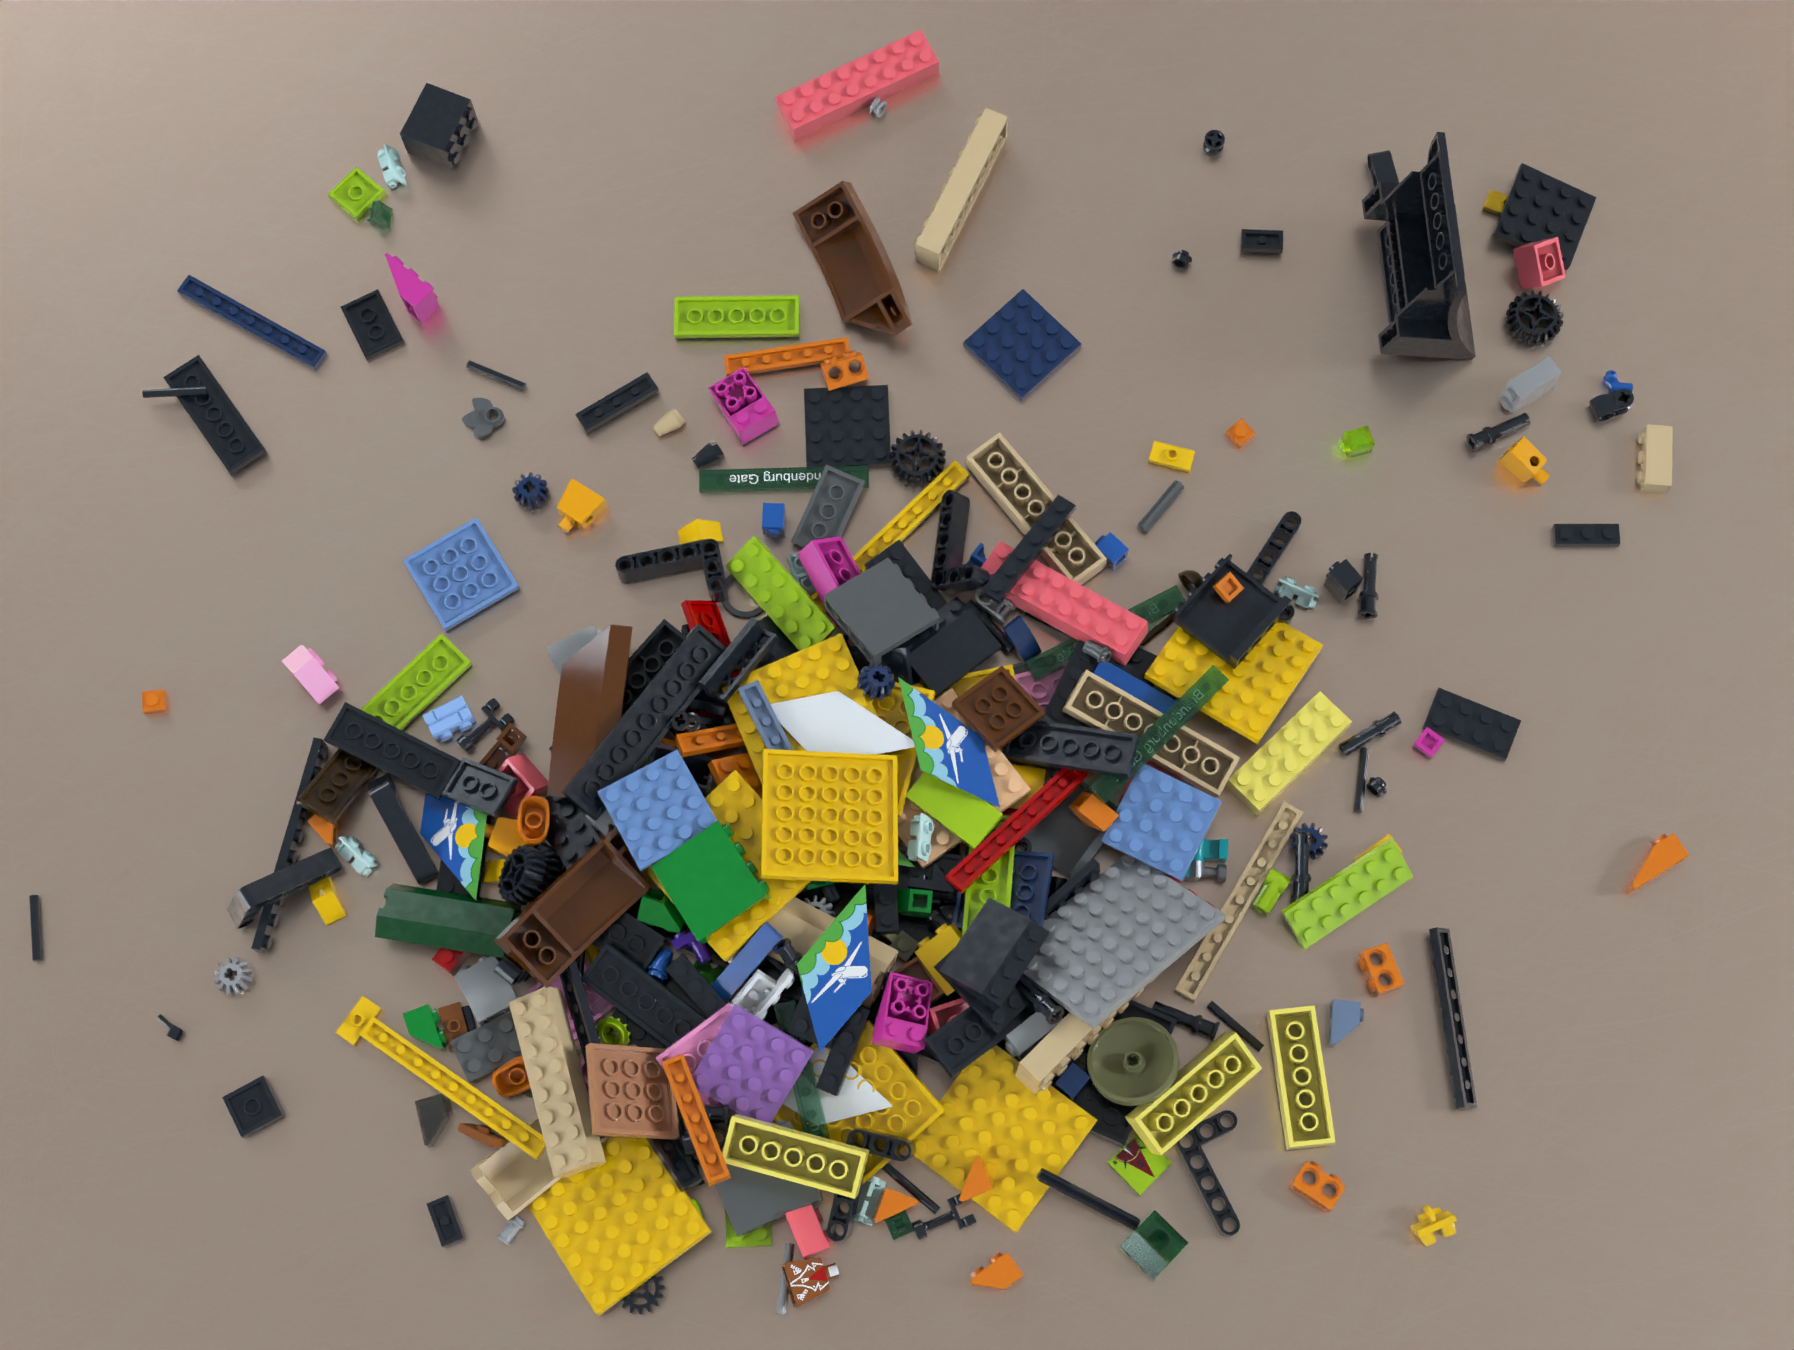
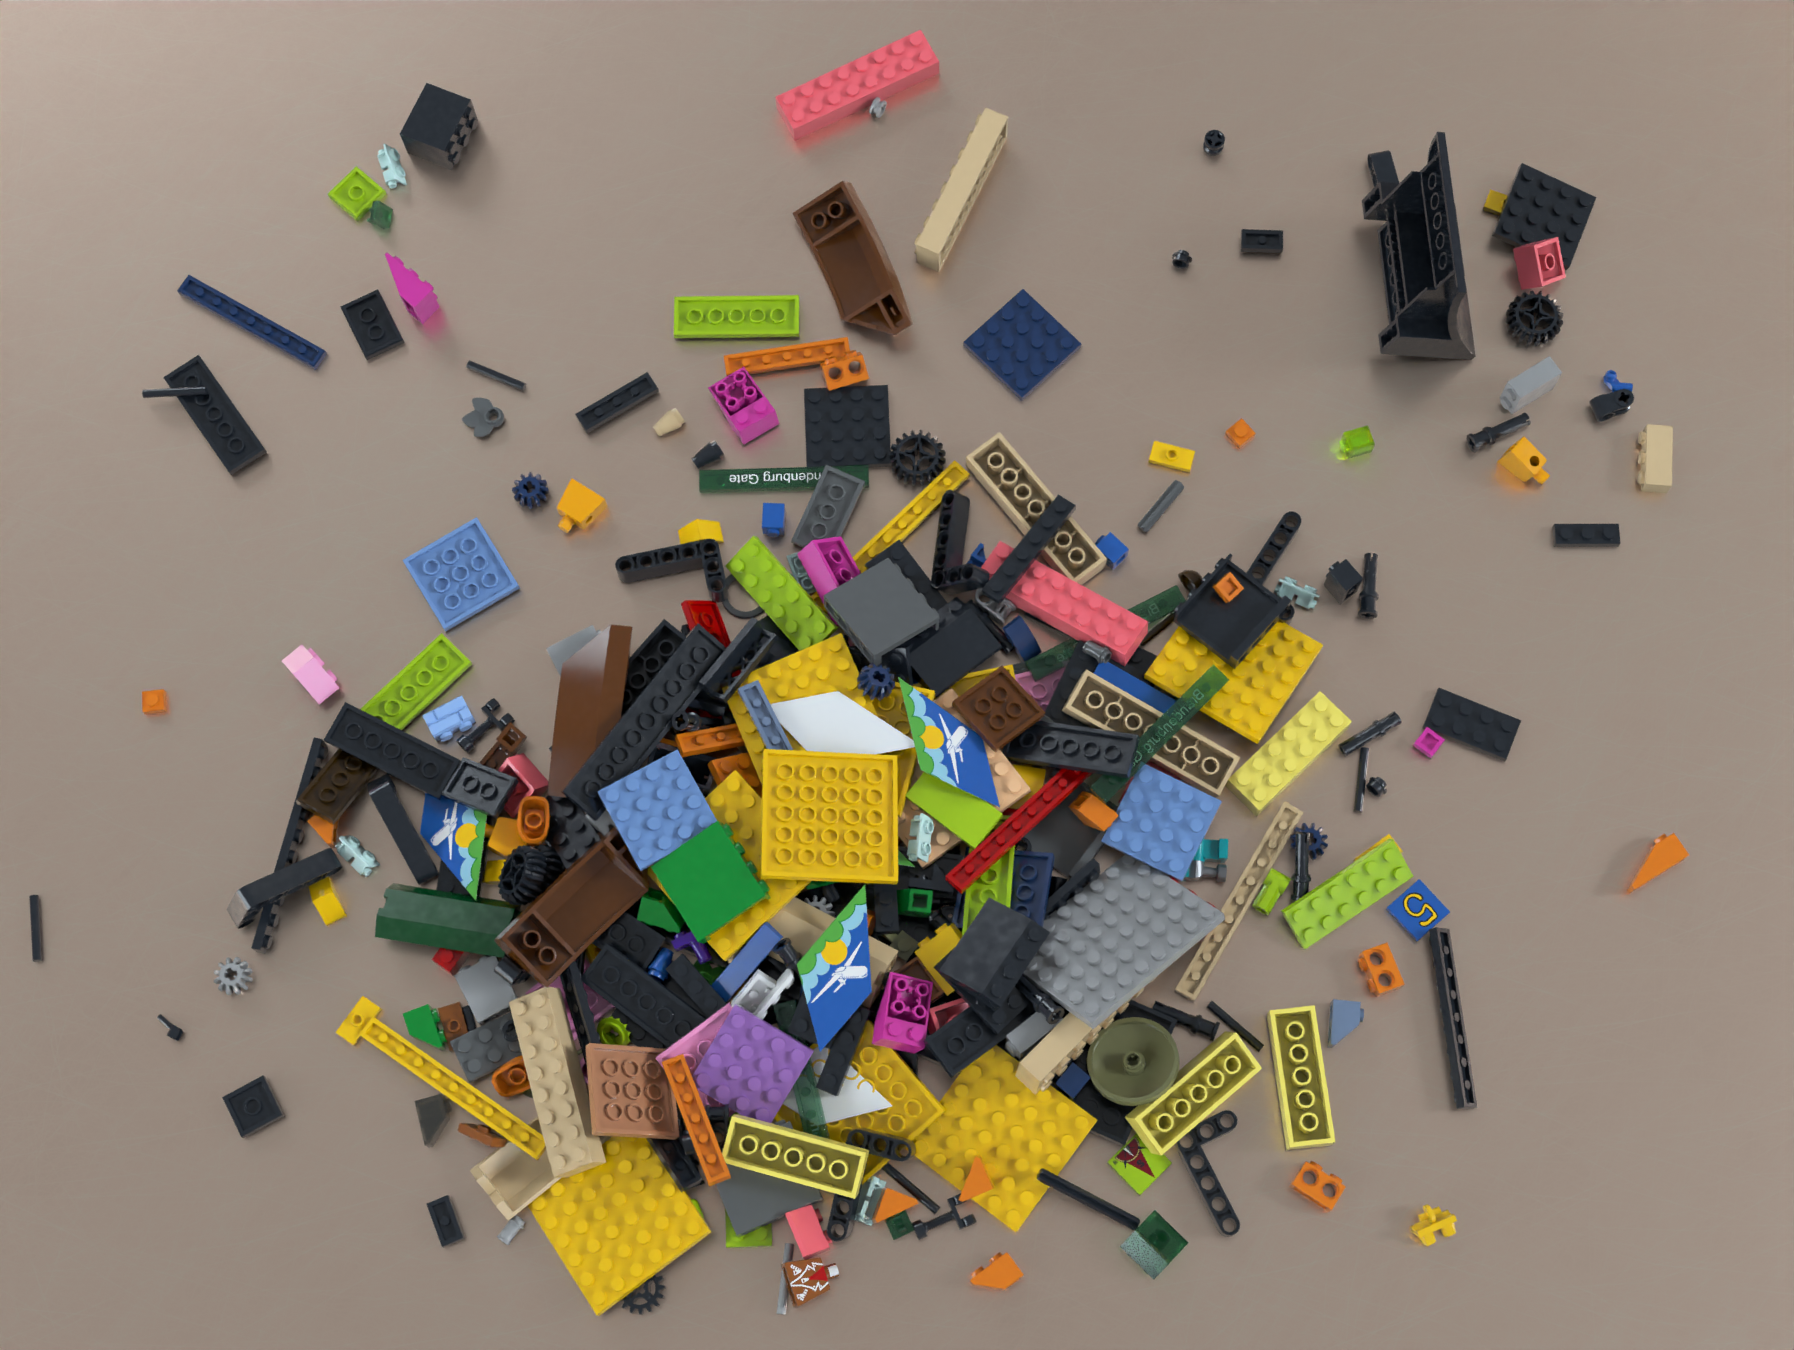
(505, 1029): none -> black bush
(1417, 910): none -> blue tile

